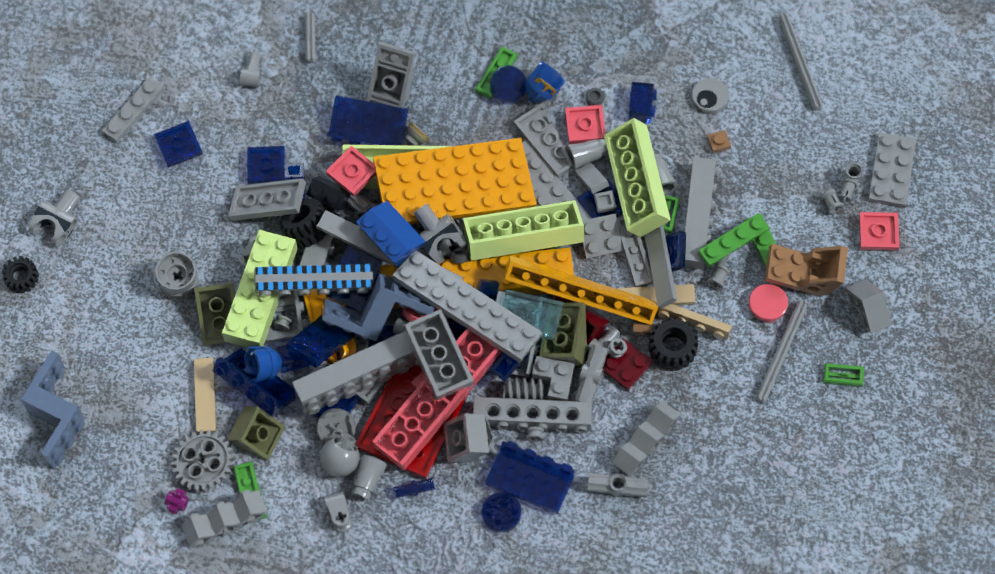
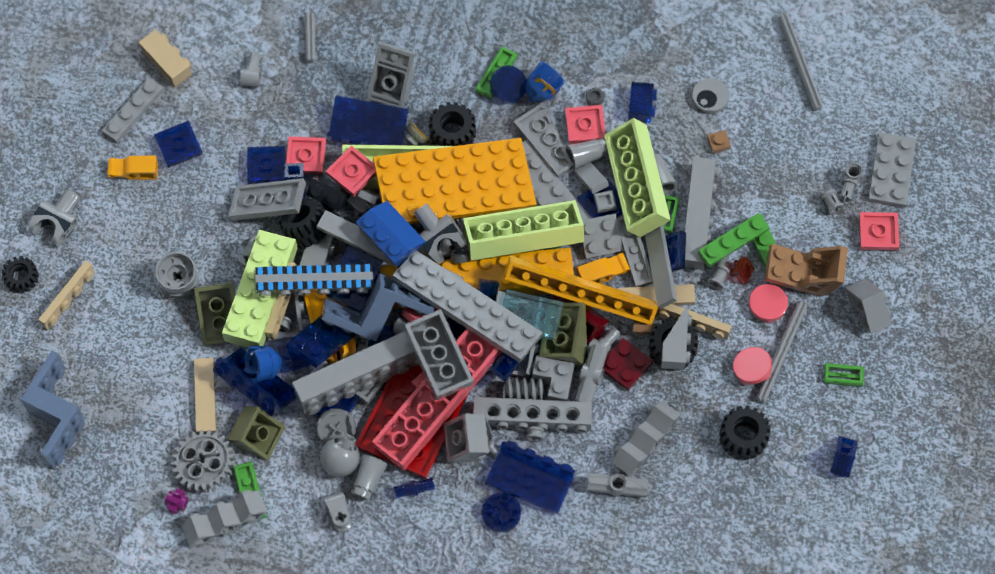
(64, 298): none -> tan plate
(134, 168): none -> light orange piece
(166, 57): none -> tan brick
(277, 314): none -> tan tile
(307, 151): none -> coral plate
(370, 196): none -> light grey tile
(452, 114): none -> black tyre
(603, 269): none -> light orange piece
(617, 353): light grey bush -> none
(675, 345): none -> light grey slope
(742, 270): none -> clear red tile
(749, 418): none -> black tyre
(752, 365): none -> coral tile
(843, 457): none -> clear blue slope

